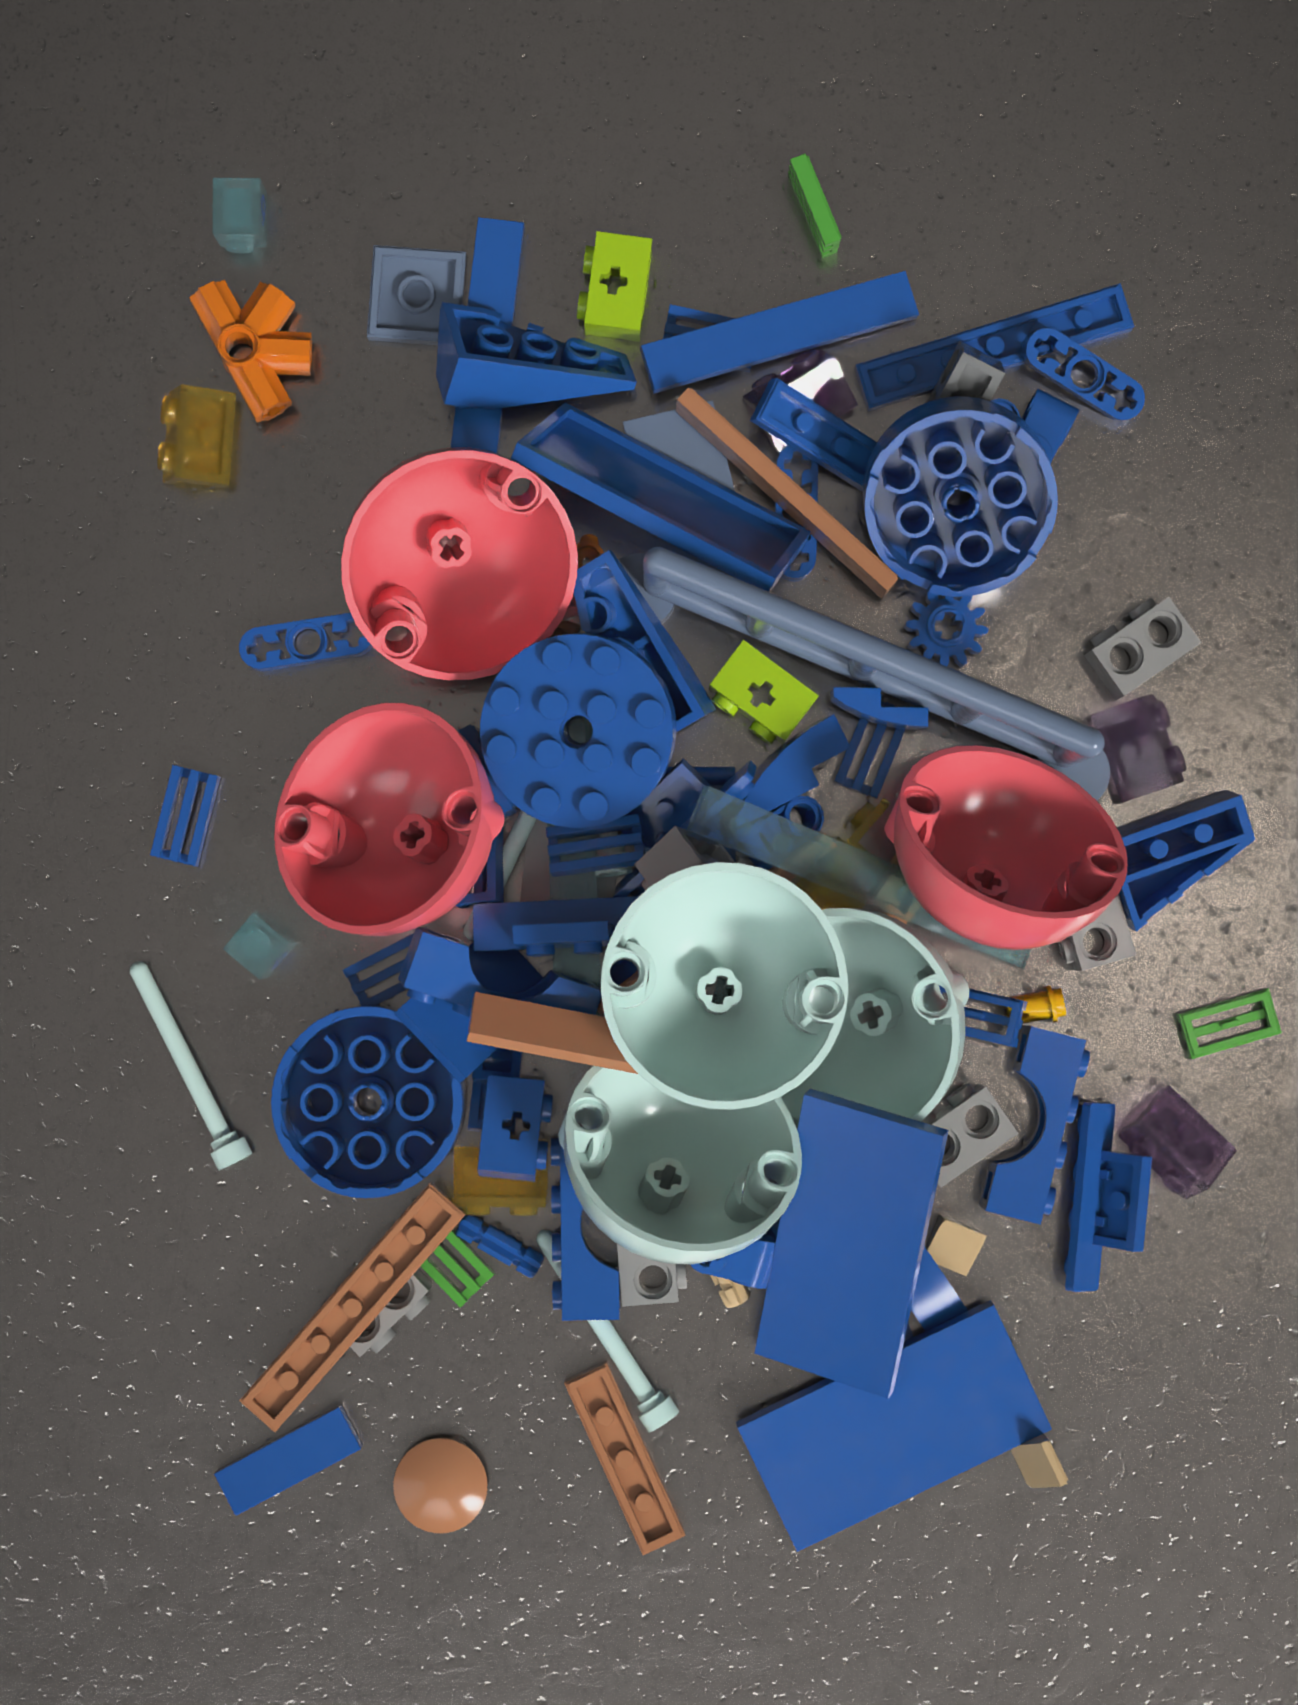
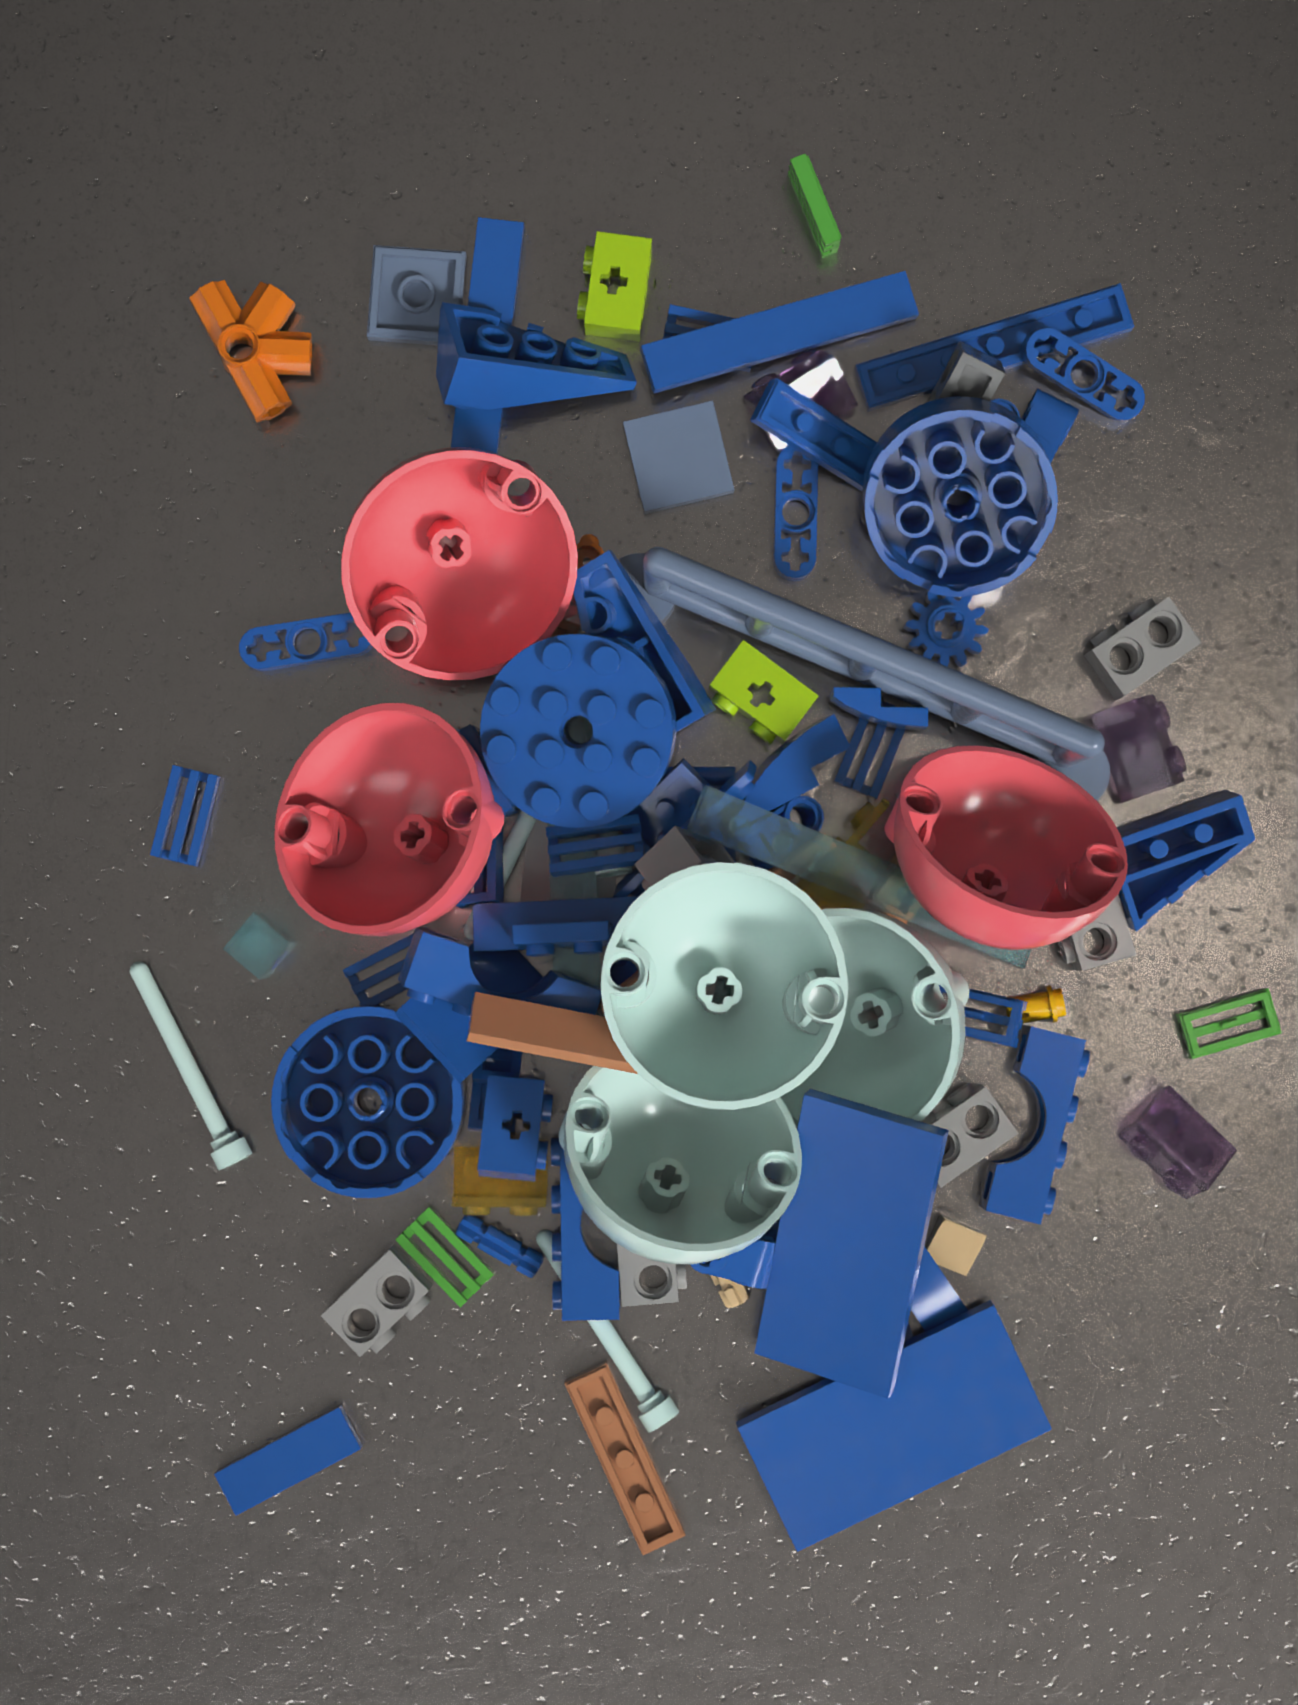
(197, 436): clear yellow bracket -> none
(239, 214): clear light blue brick -> none
(352, 1307): nougat tile -> none
(440, 1485): nougat dish -> none
(662, 496): blue tile -> none
(785, 492): nougat tile -> none
(1039, 1463): tan slope -> none
(1107, 1198): blue bracket -> none

